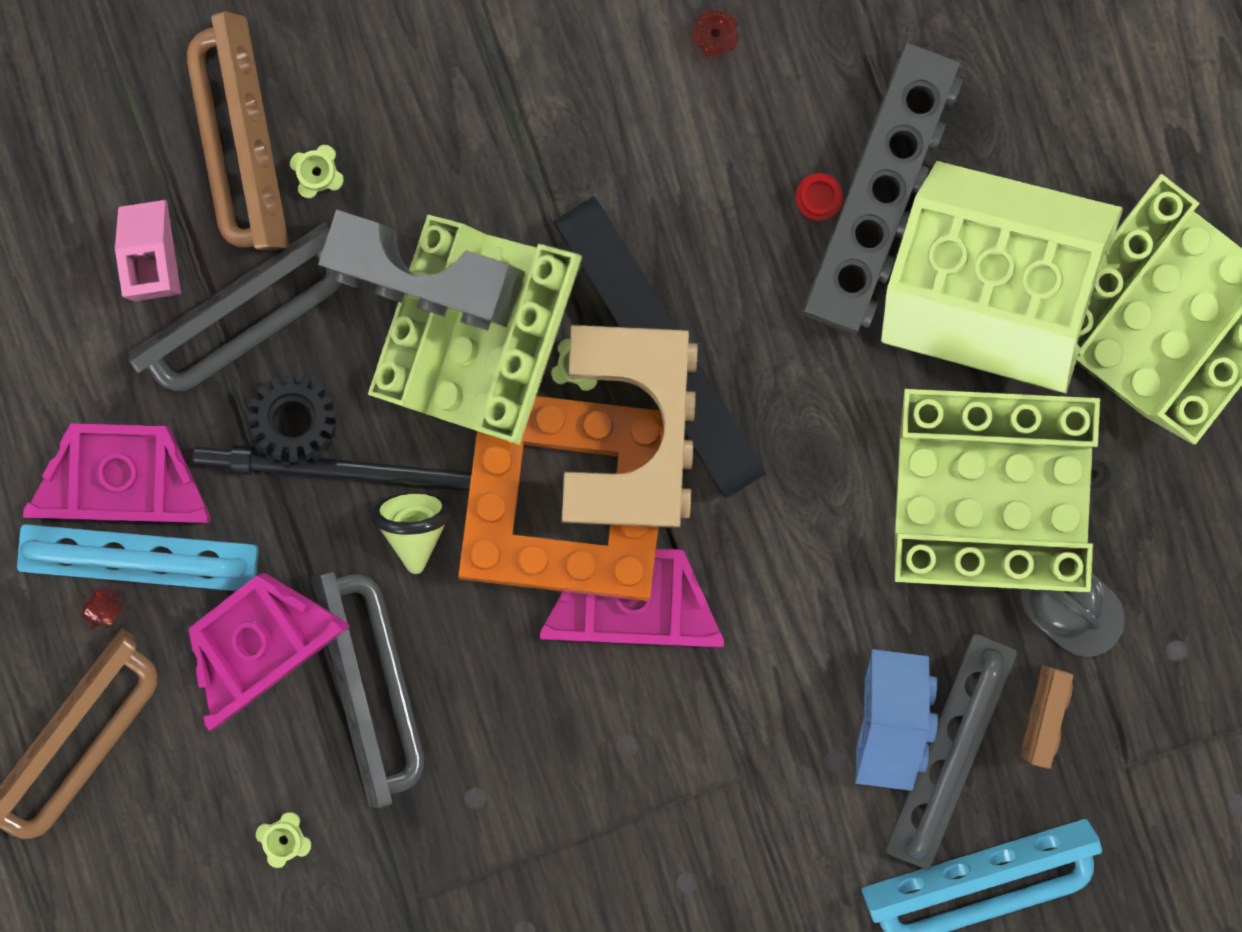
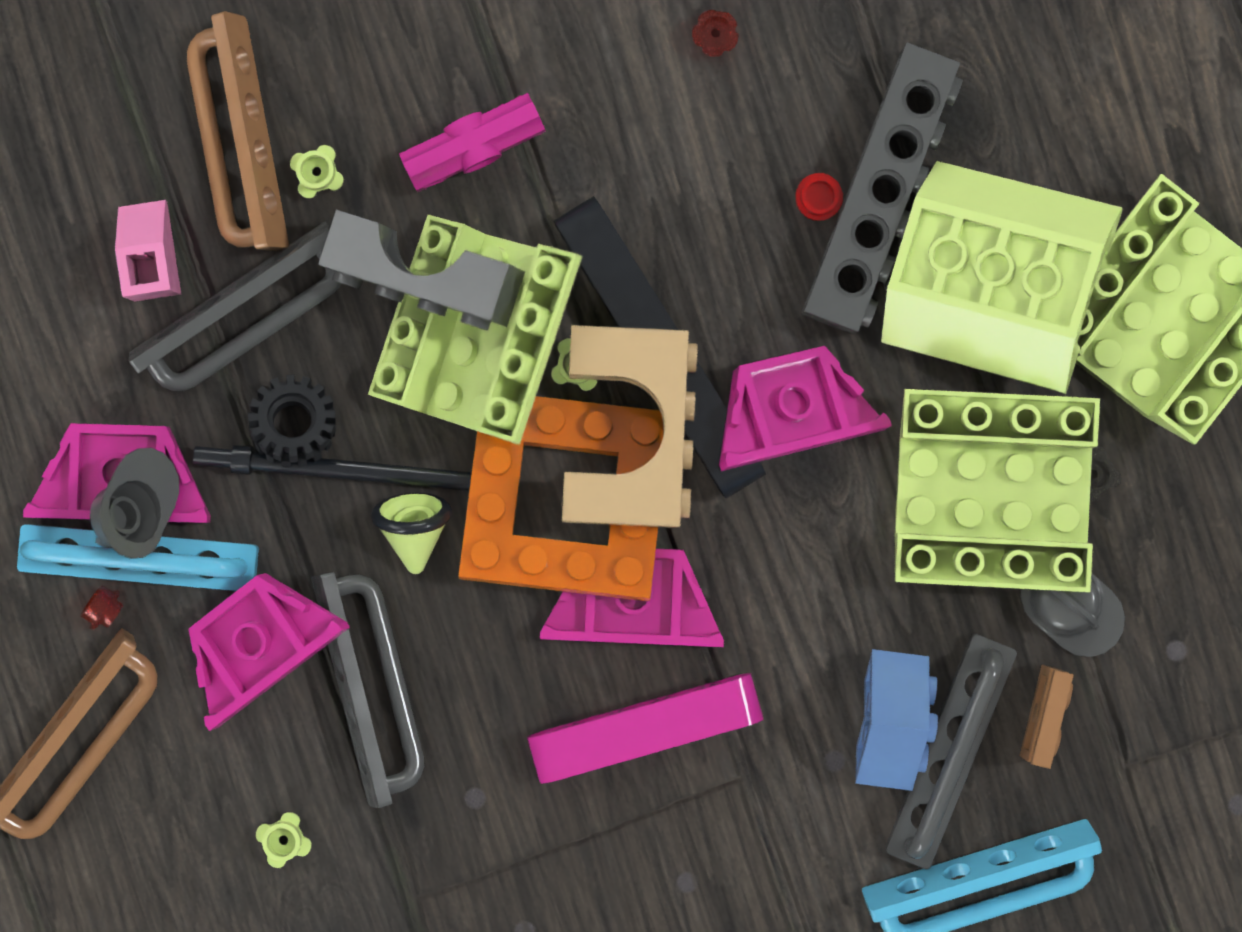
(136, 503): none -> dark grey piece
(472, 142): none -> dark pink piece
(645, 728): none -> dark pink beam
(793, 407): none -> dark pink wing

